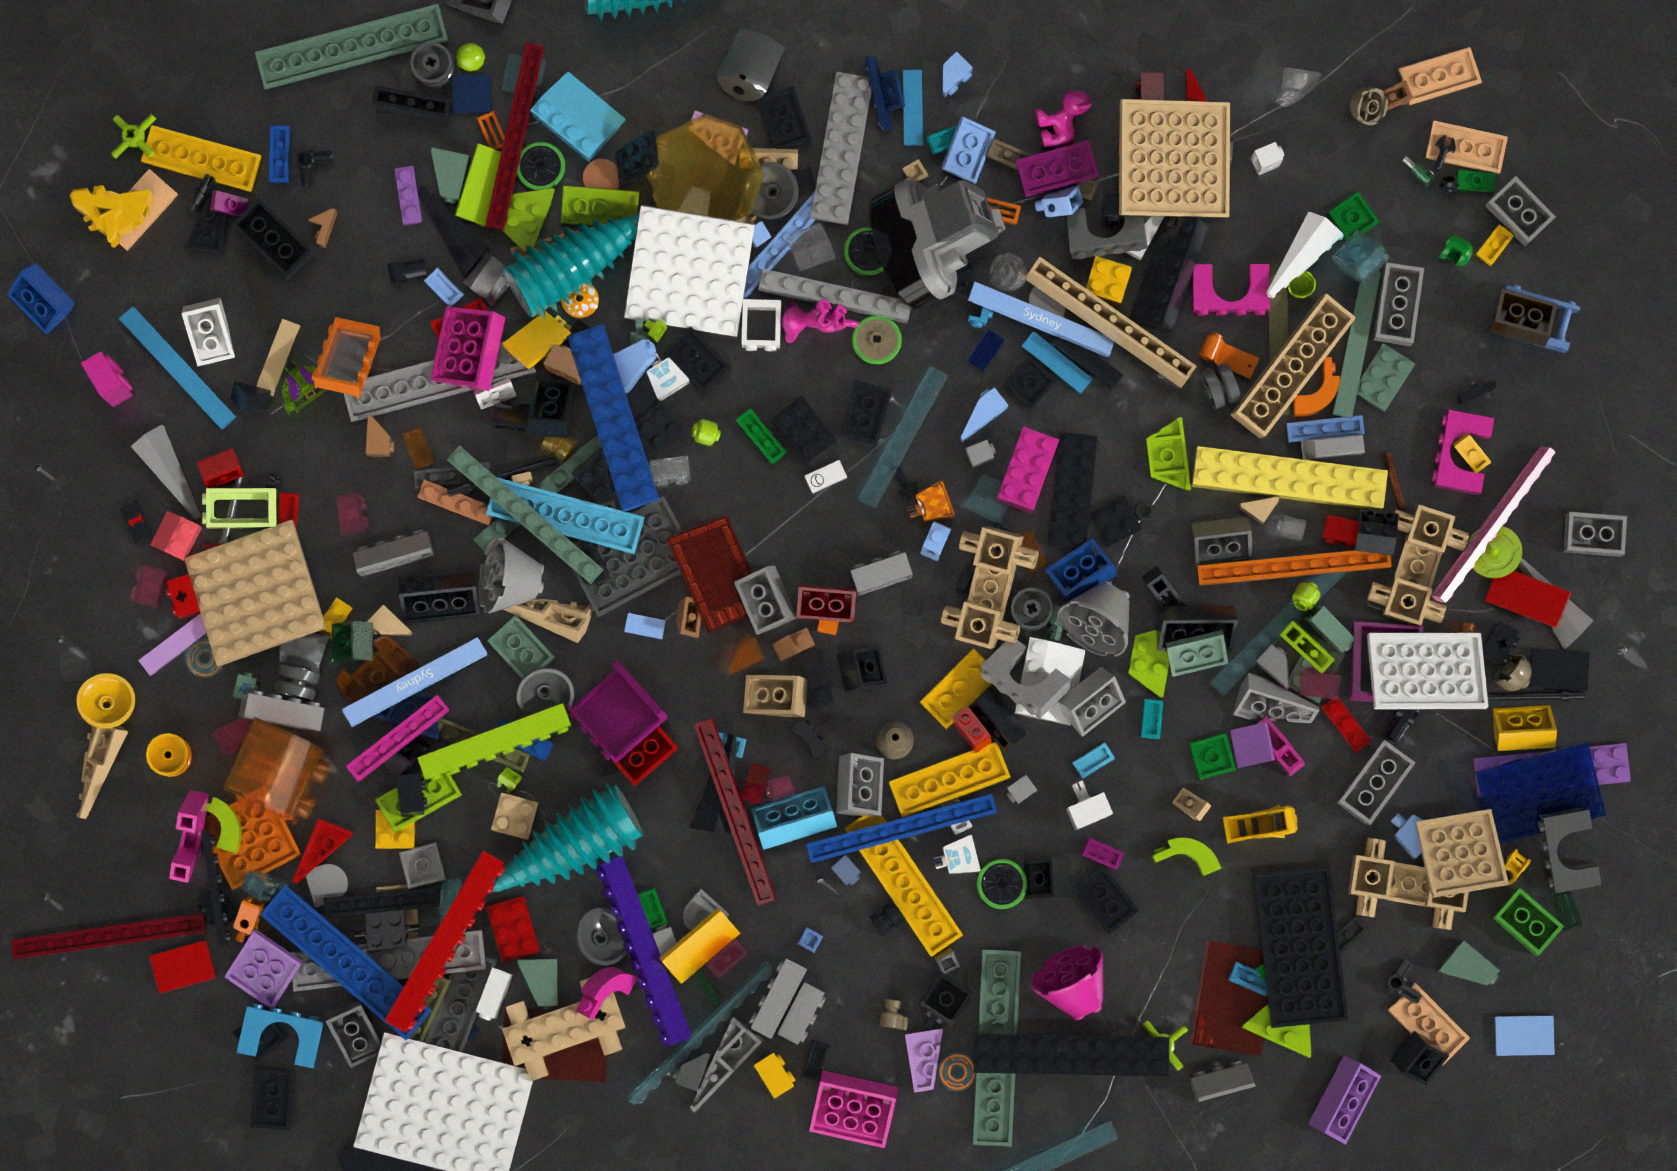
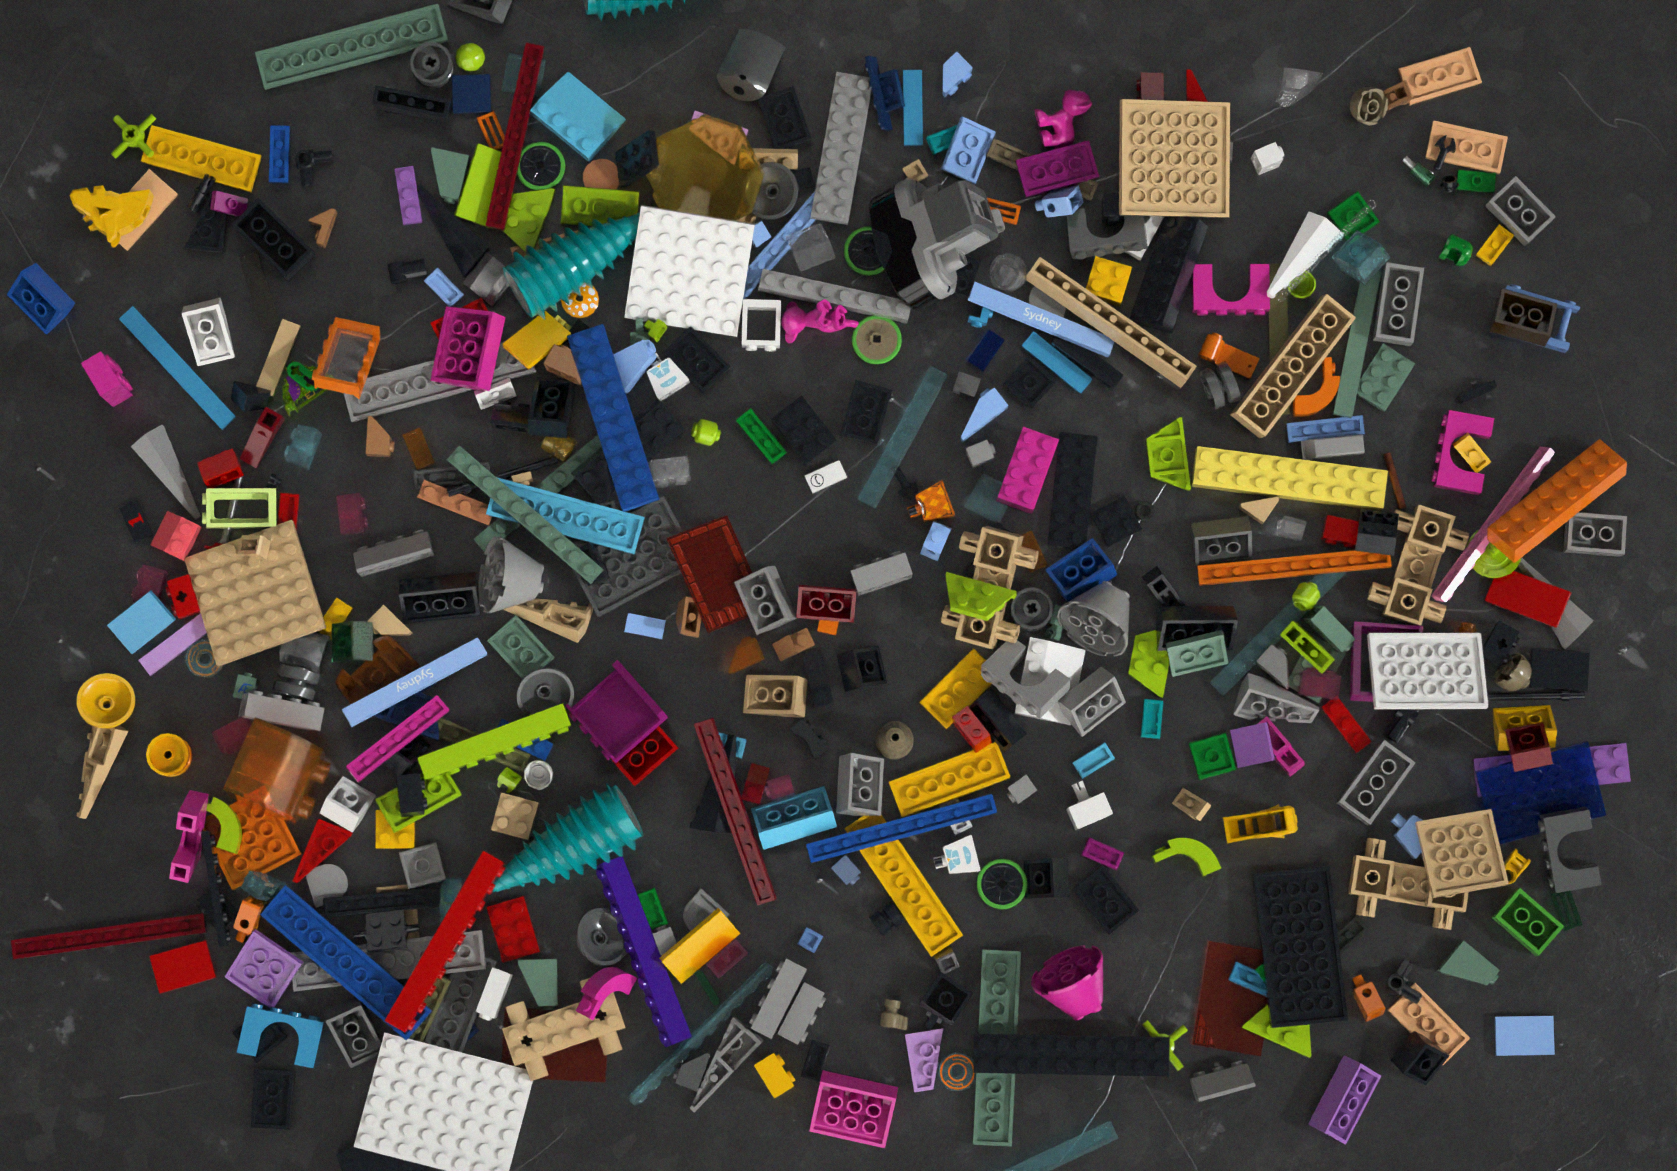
(141, 622): none -> dark azure tile
(254, 546): none -> tan slope
(262, 437): none -> dark red slope
(300, 379): none -> green beam
(303, 446): none -> clear light blue slope
(347, 804): none -> white slope
(538, 774): none -> white hair
(966, 384): none -> flat silver panel
(976, 597): none -> lime wing
(1327, 251): none -> clear piece
(1369, 1006): none -> orange torso
(1528, 746): none -> dark red brick
(1556, 500): none -> orange brick

